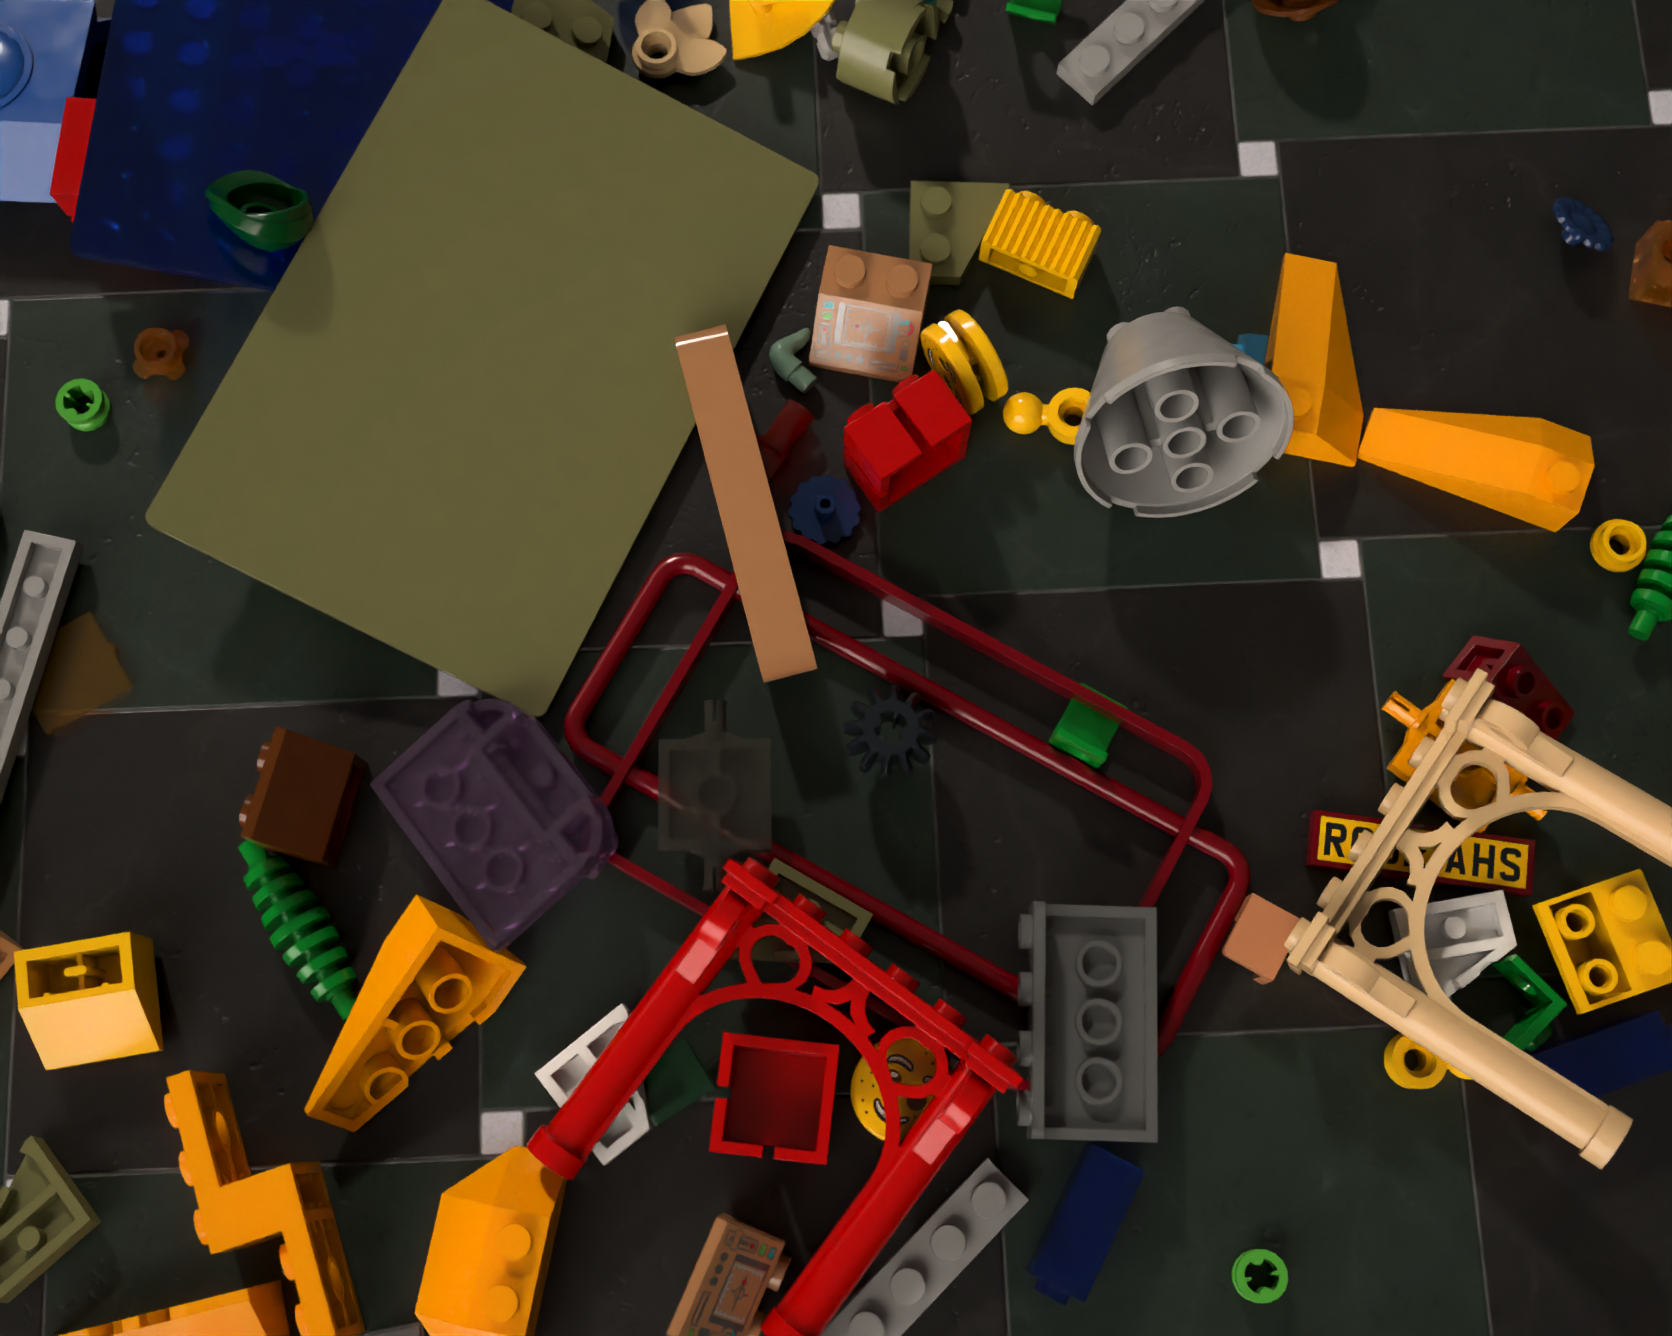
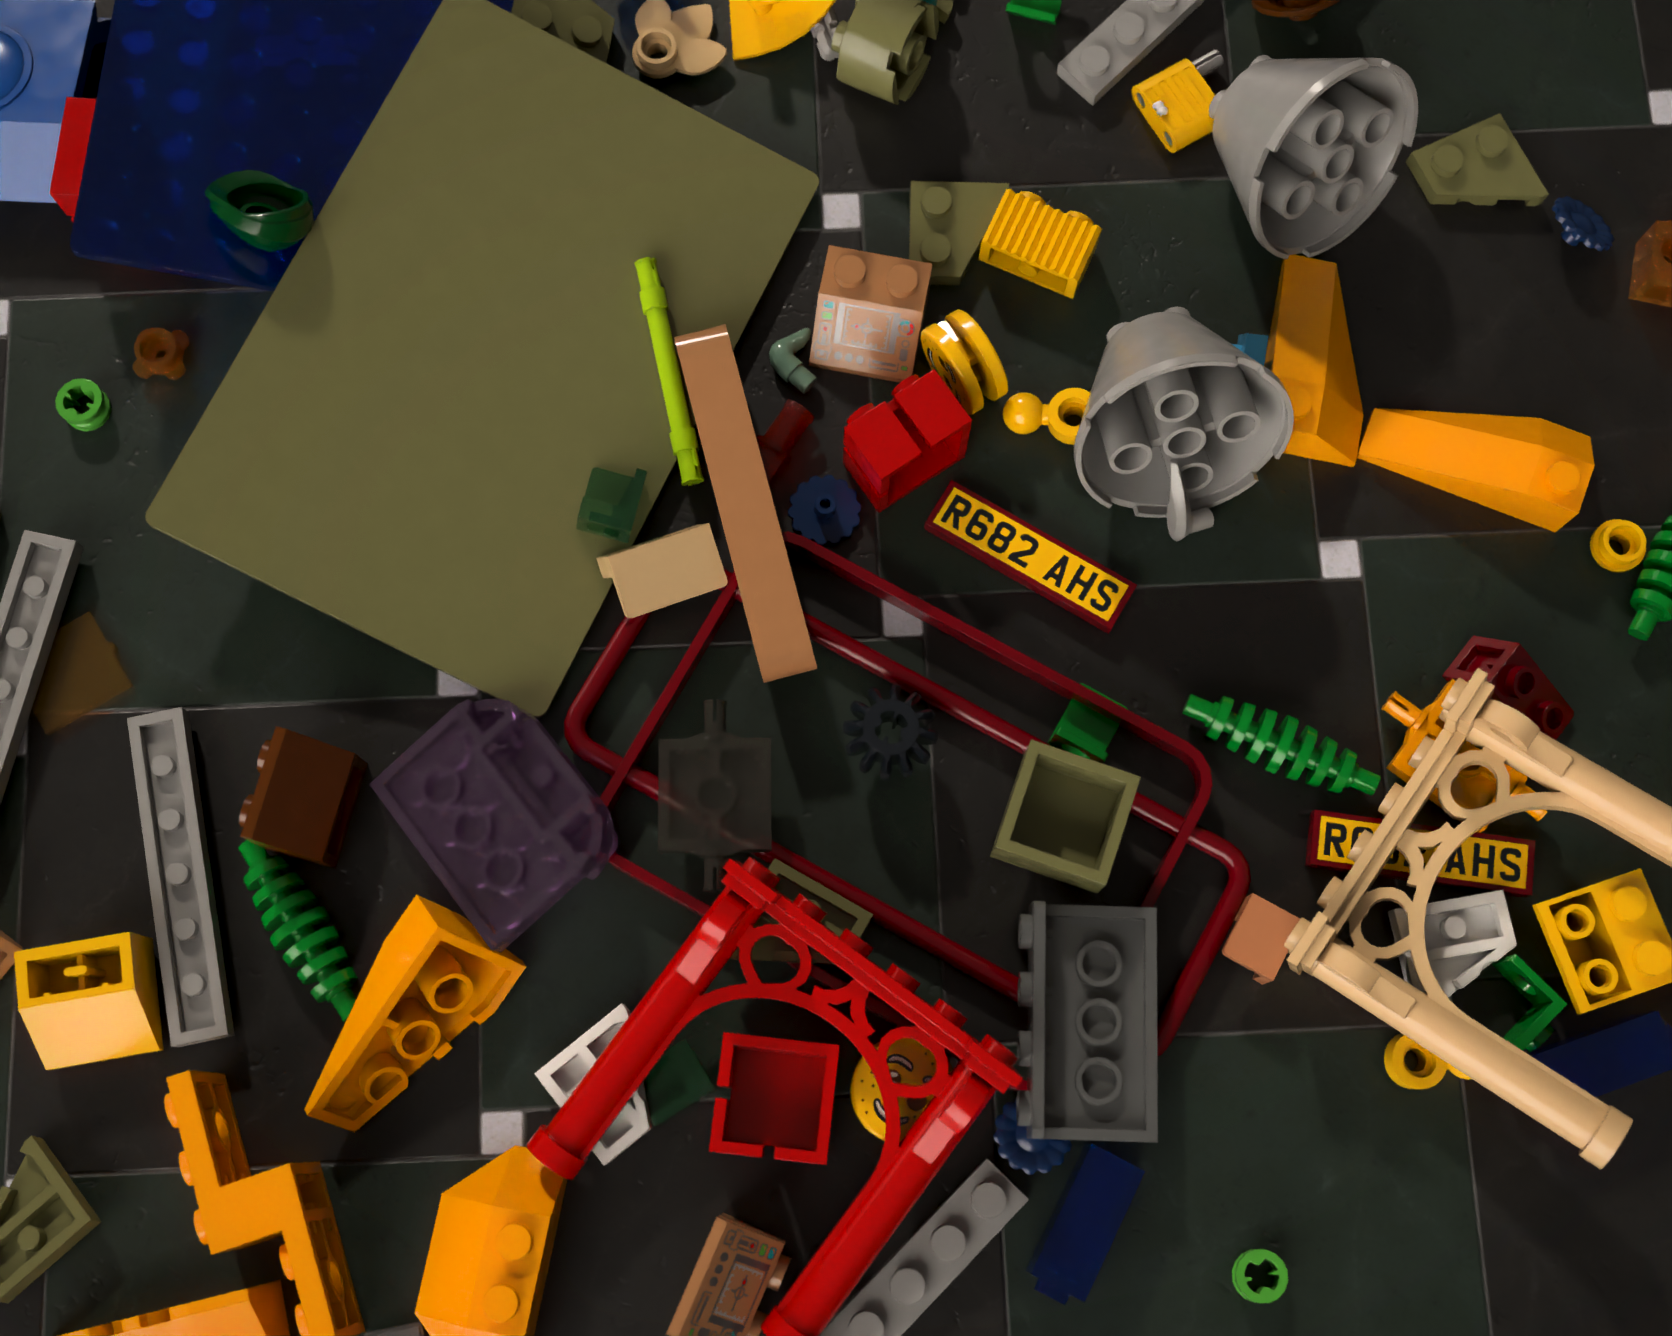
(180, 878): none -> light grey plate
(610, 503): none -> clear green panel
(665, 570): none -> tan panel
(682, 435): none -> lime piece
(1026, 1152): none -> dark blue piece
(1030, 556): none -> tile
(1065, 816): none -> olive piece
(1179, 101): none -> yellow piece
(1180, 518): none -> light grey bar
(1282, 745): none -> green piece
(1313, 145): none -> light grey cone
(1477, 167): none -> olive wing

